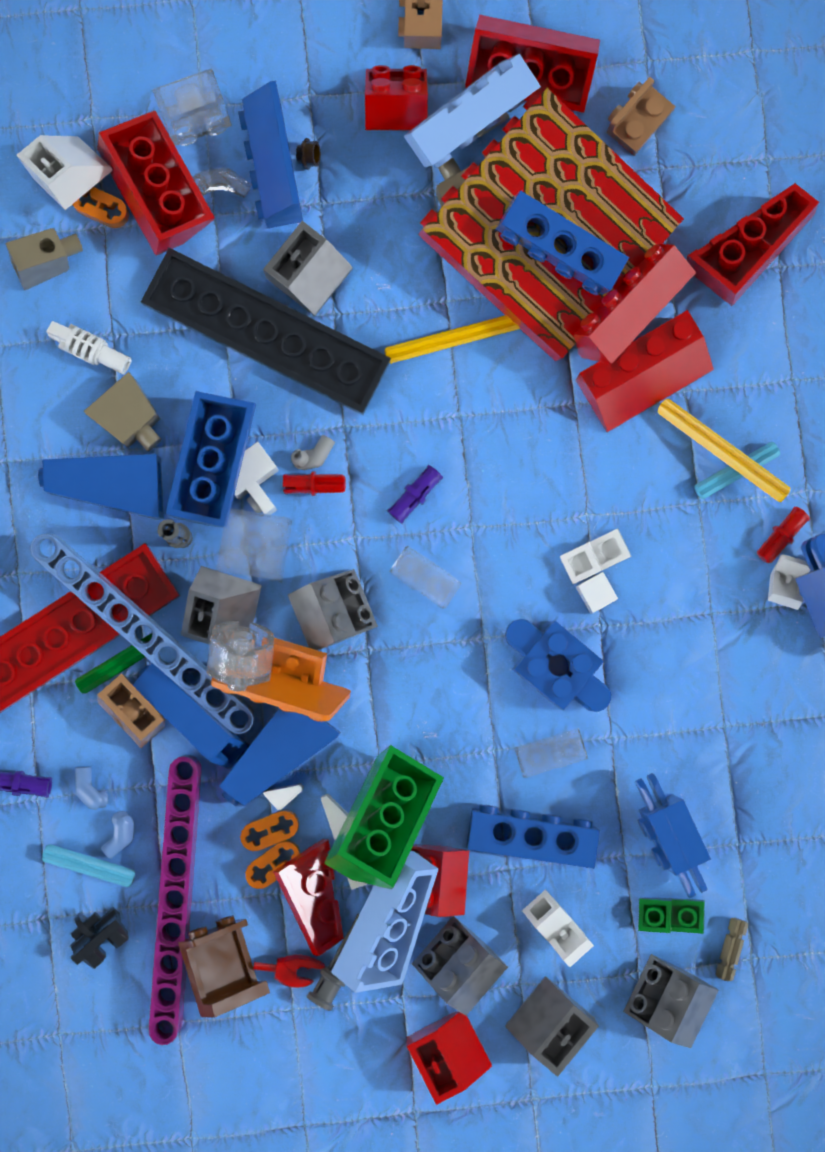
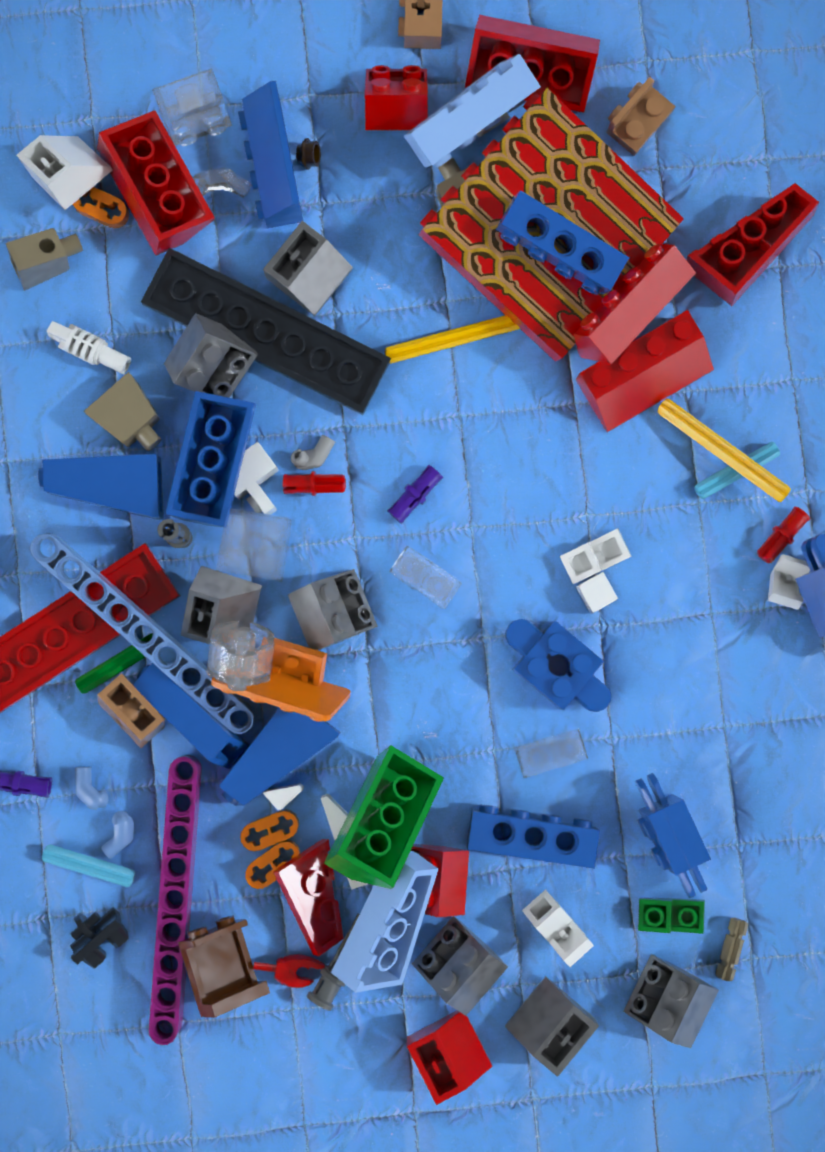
(209, 358): none -> flat silver slope

